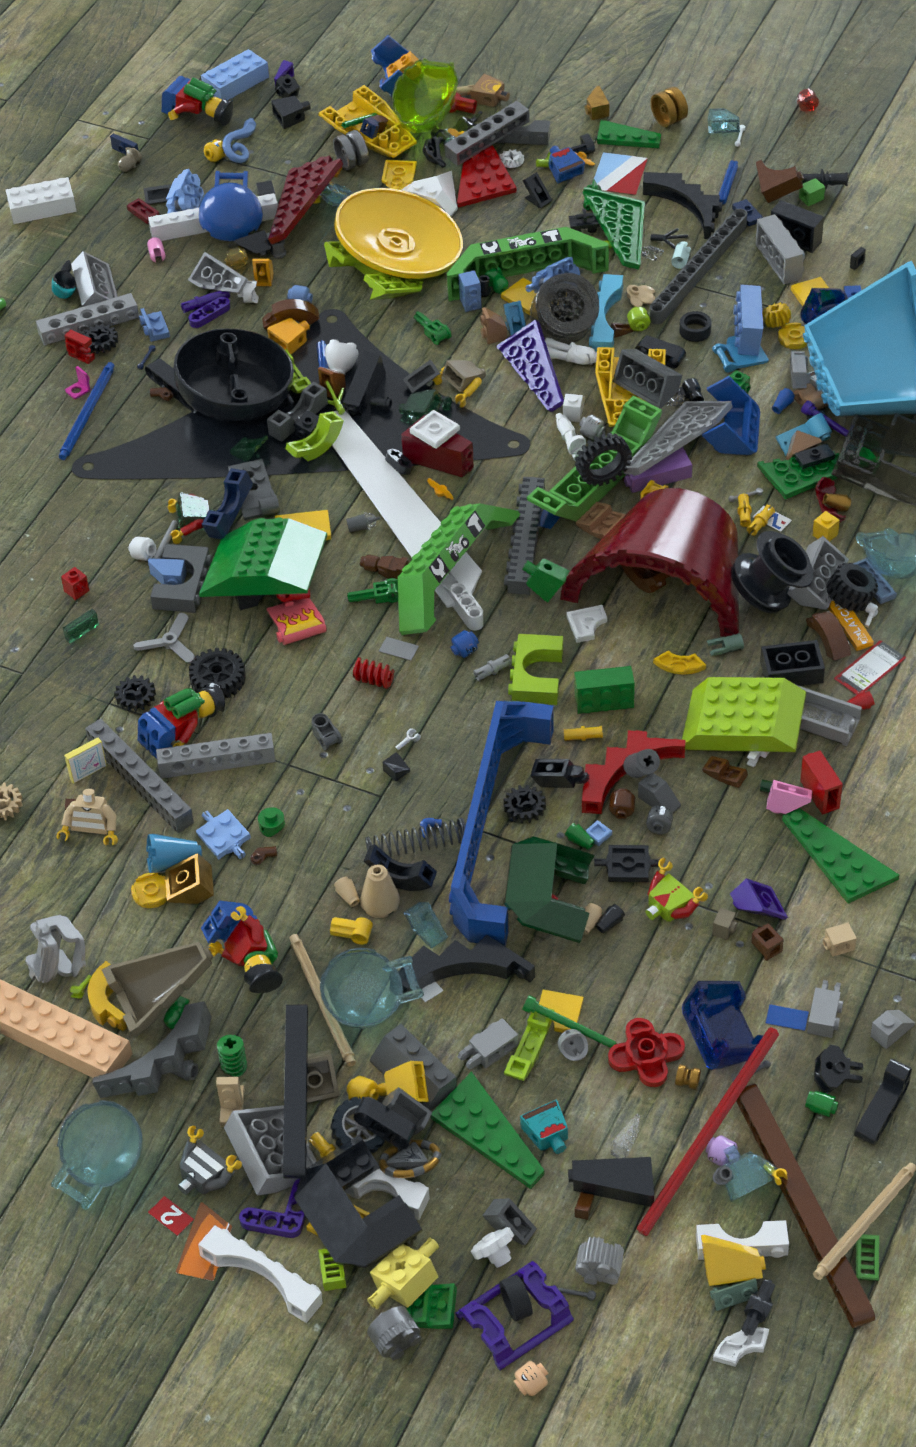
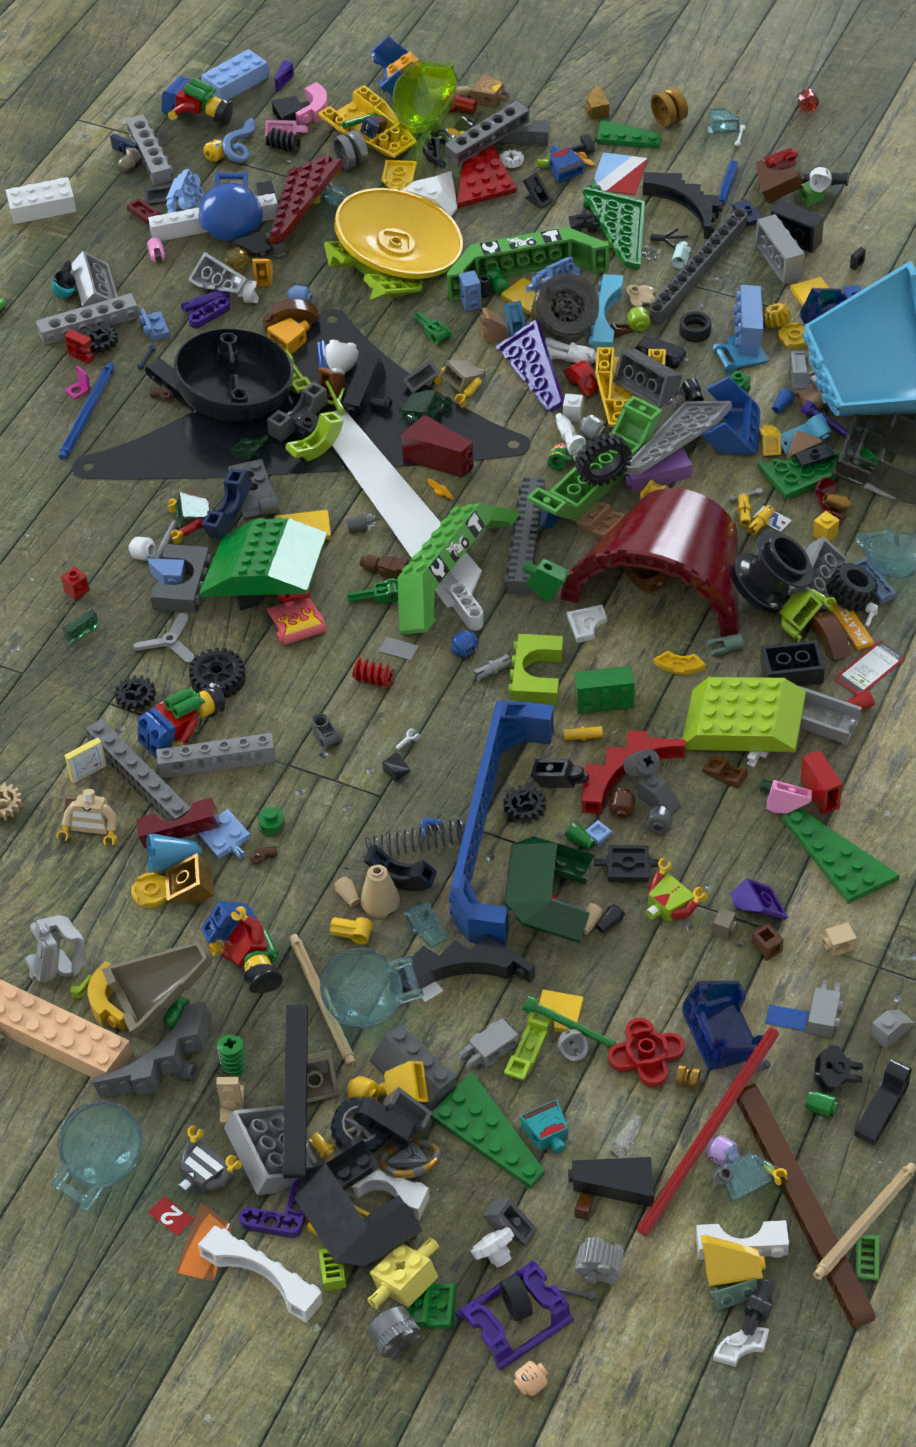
(150, 149): none -> light grey brick
(200, 818): none -> dark red arch
(283, 140): none -> black piece
(285, 125): none -> bright pink plate
(286, 86): black brick -> none
(318, 101): none -> bright pink arch
(399, 461): black beam -> none
(434, 429): white plate -> none
(558, 456): none -> green animal
(582, 375): none -> red brick
(770, 440): none -> yellow bracket
(781, 159): none -> red hinge
(801, 609): none -> lime torso
(820, 179): none -> white piece

